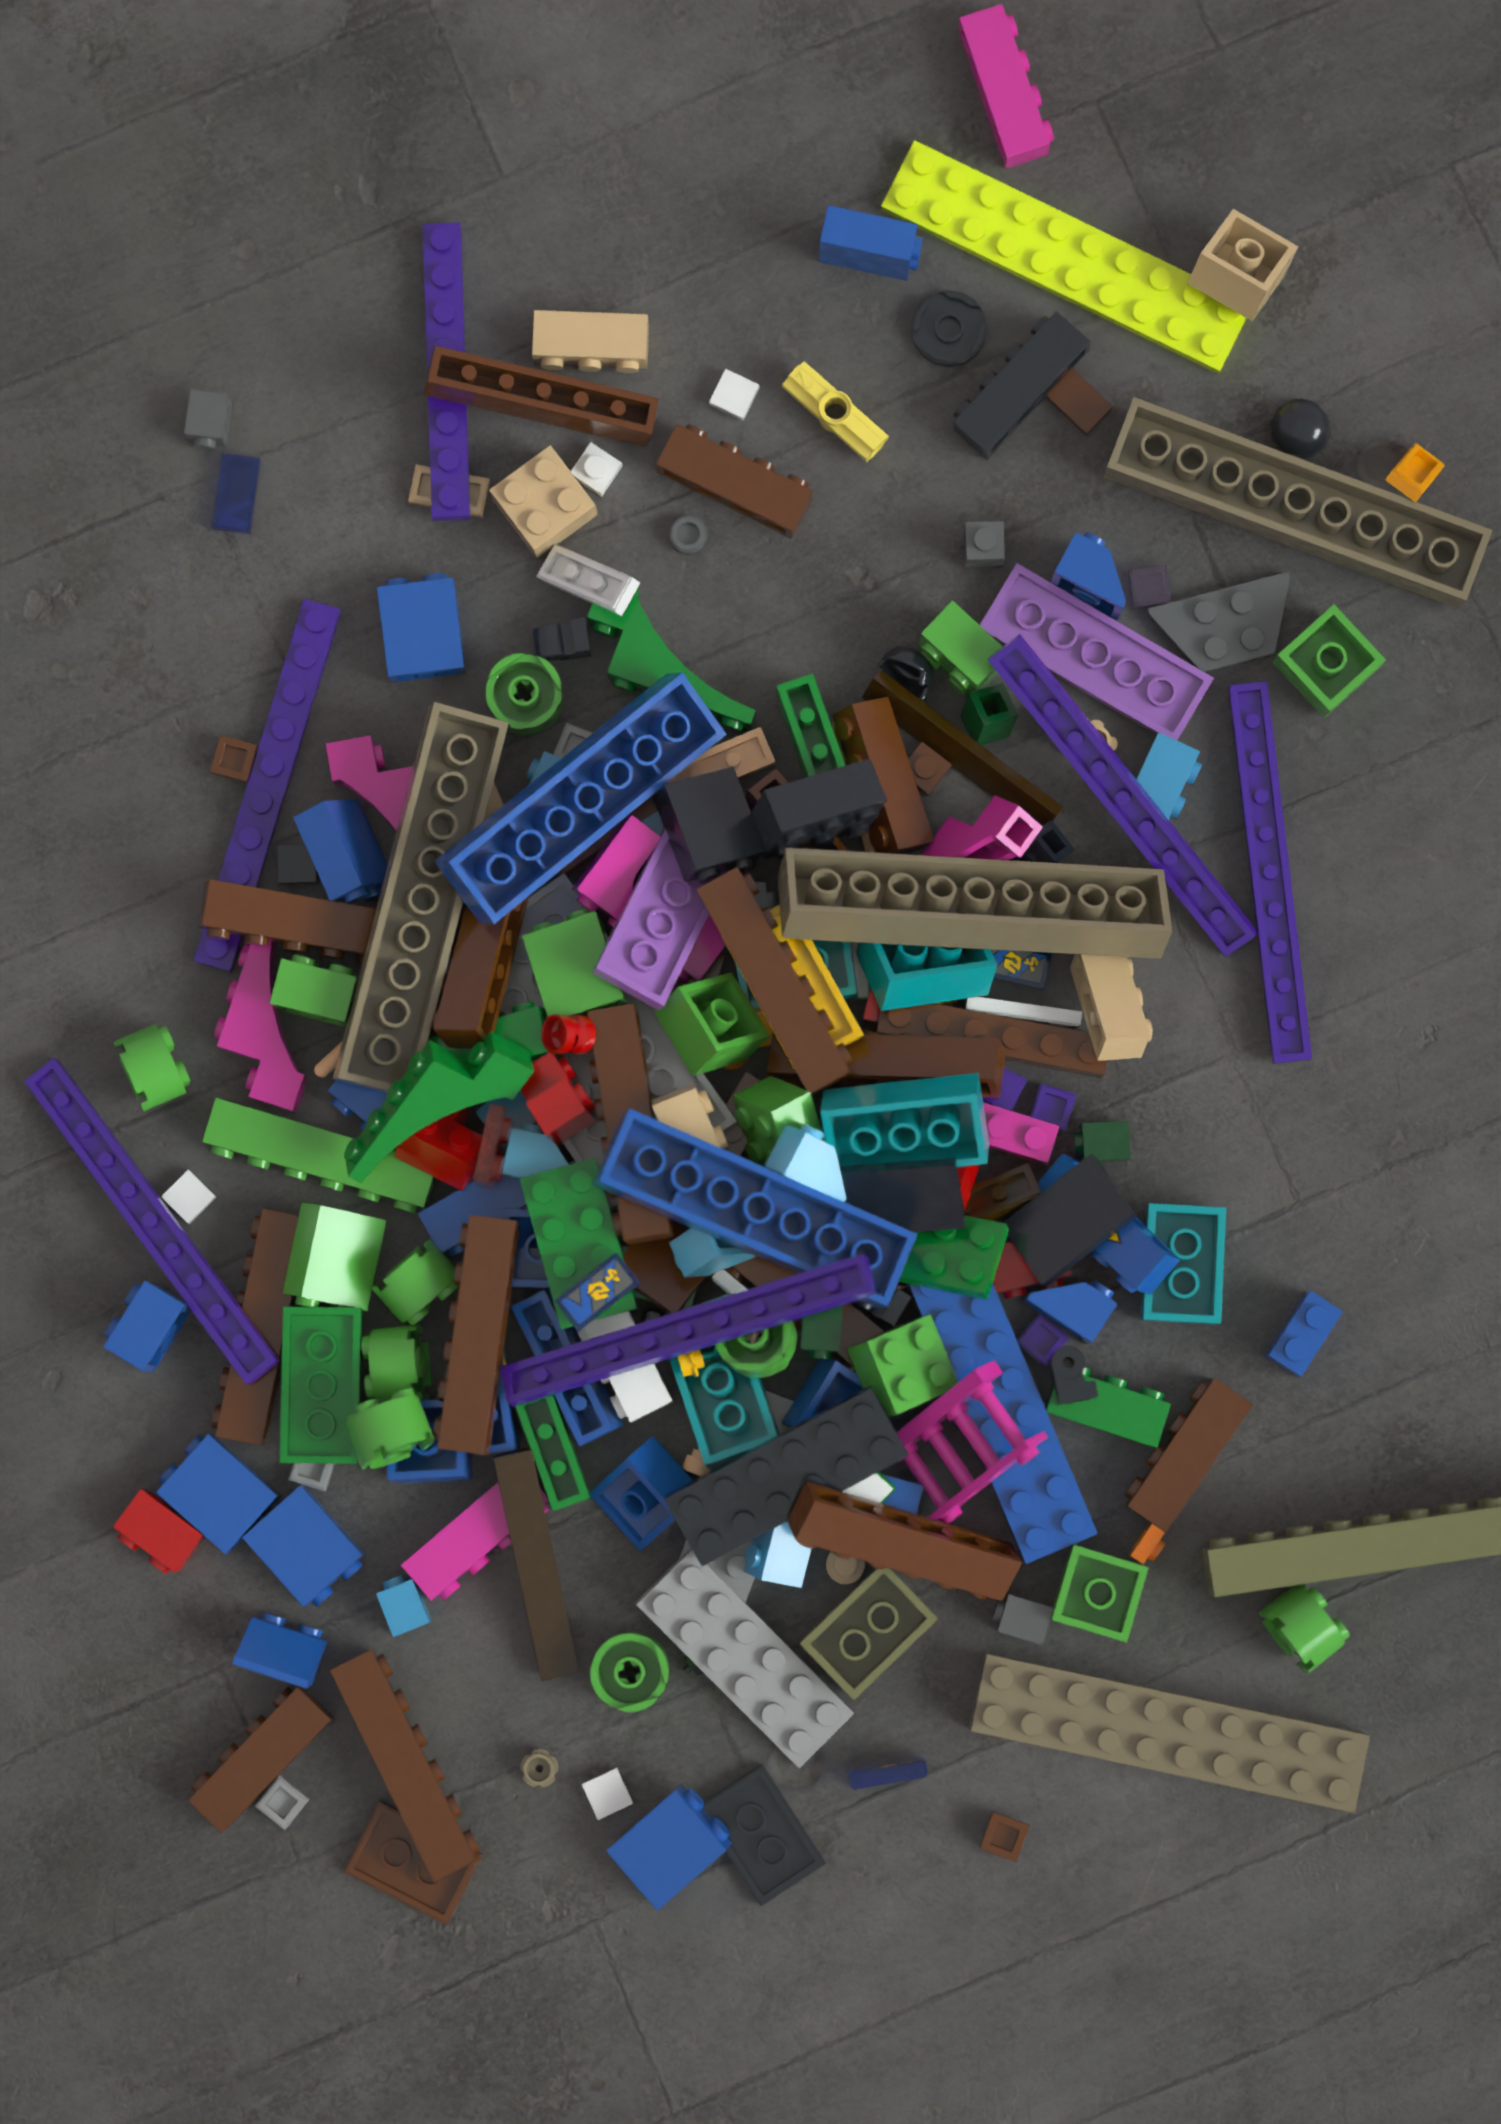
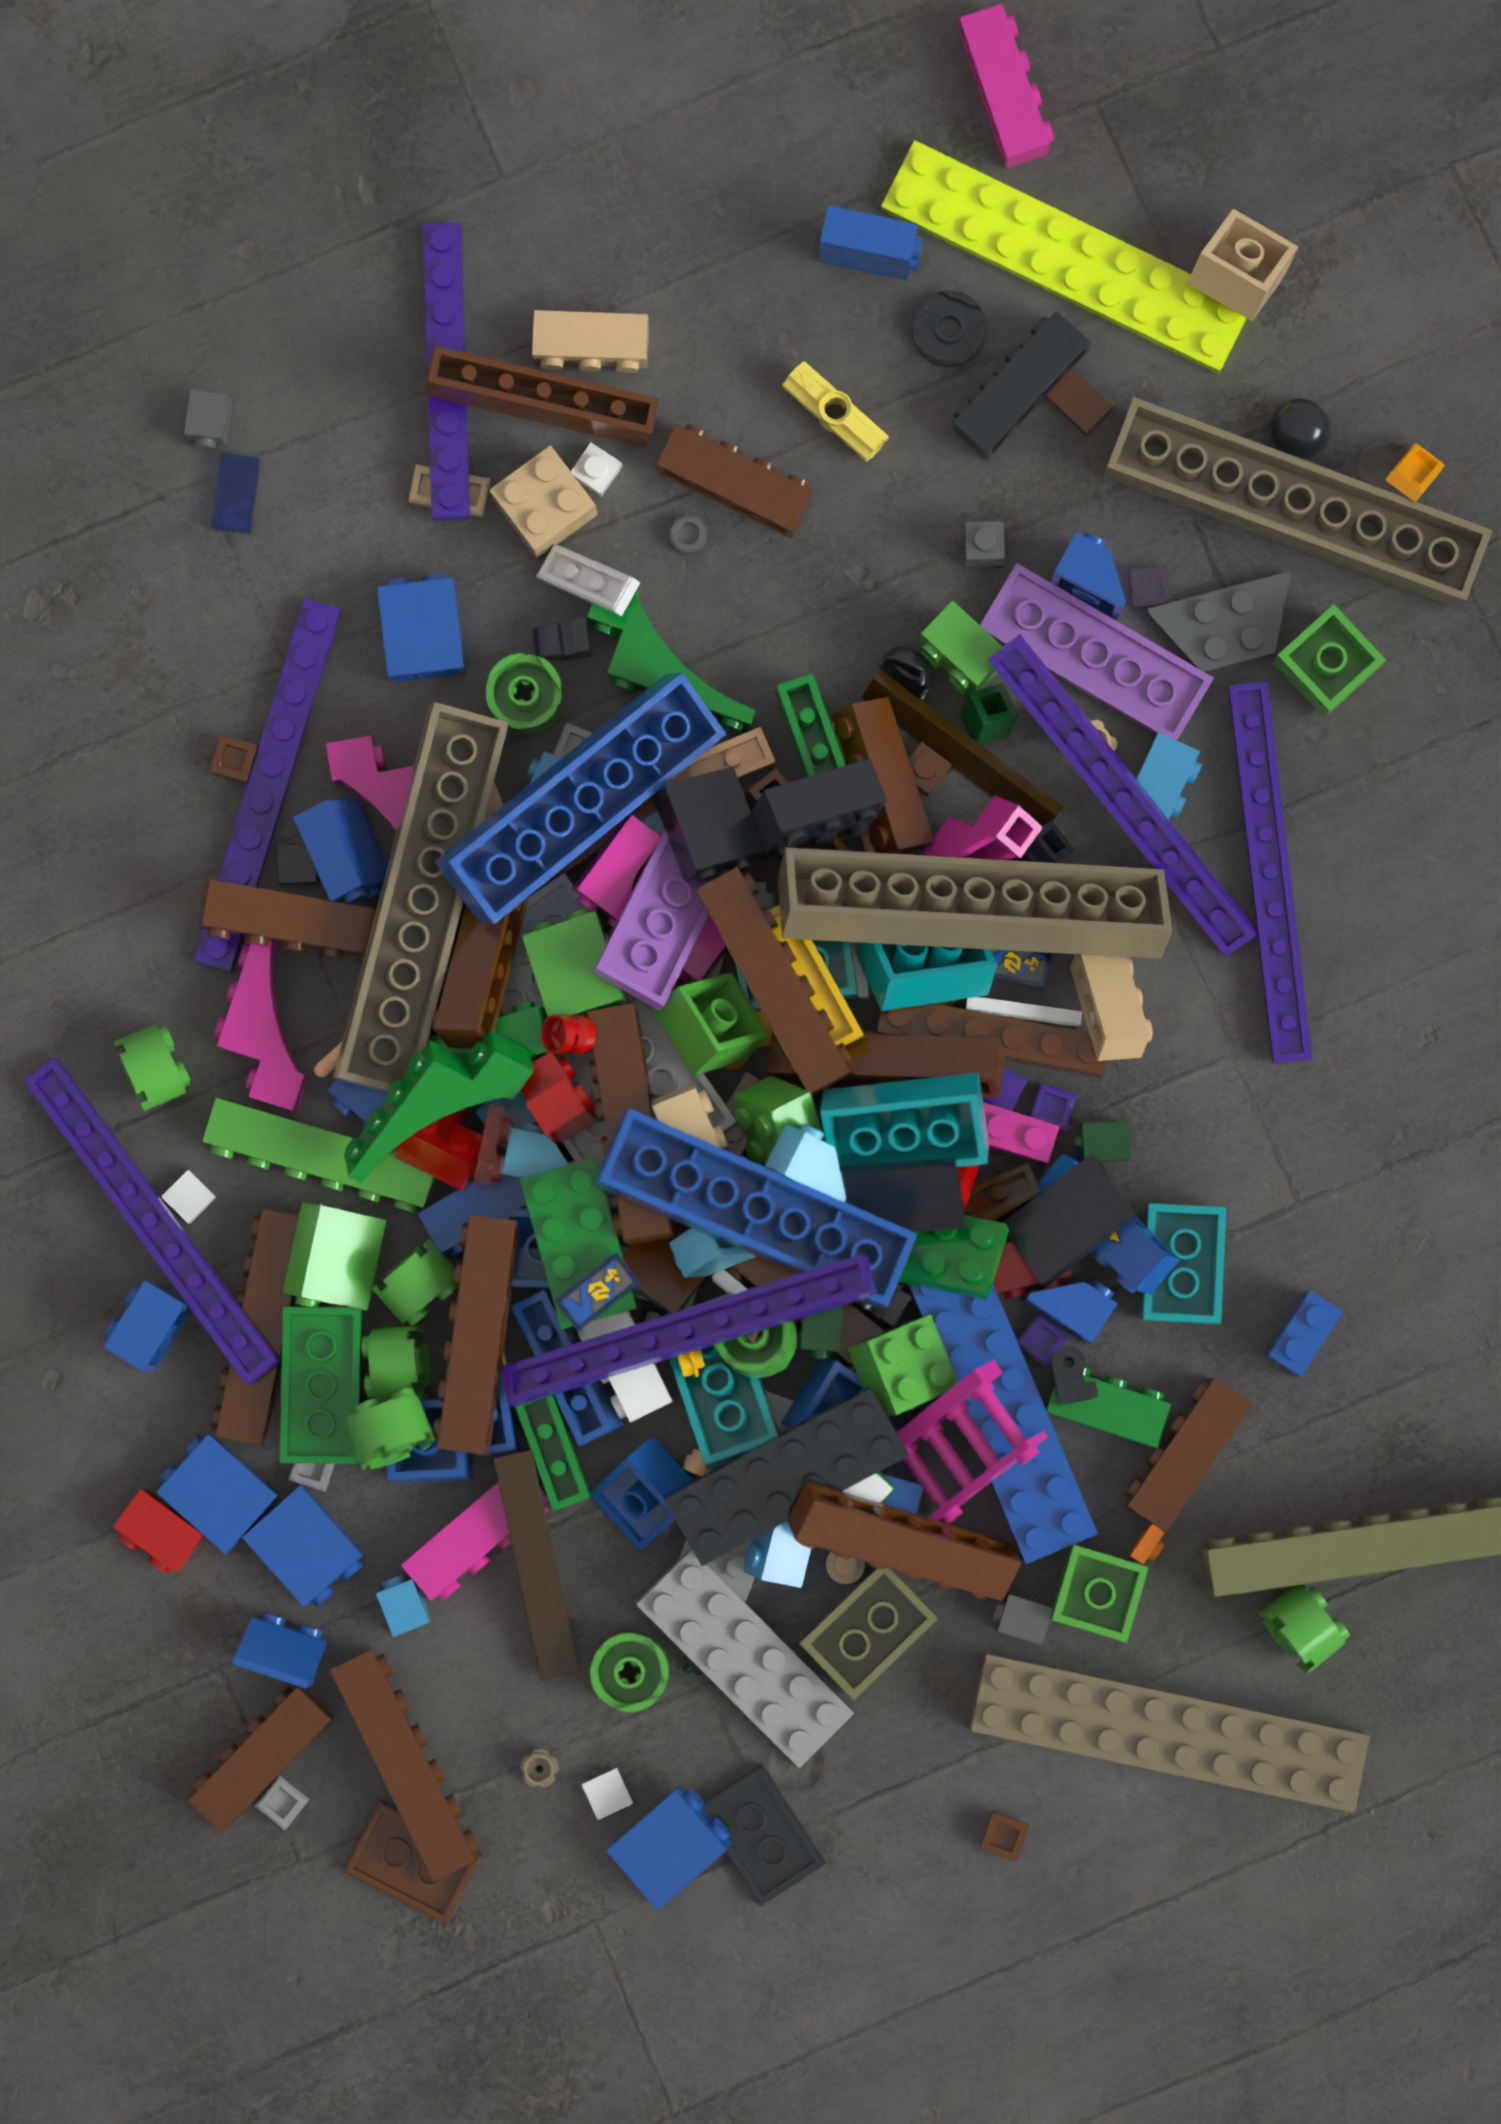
(314, 991): bright green brick -> none
(734, 394): white tile -> none
(872, 1010): red tile -> none
(888, 1774): clear blue tile -> none

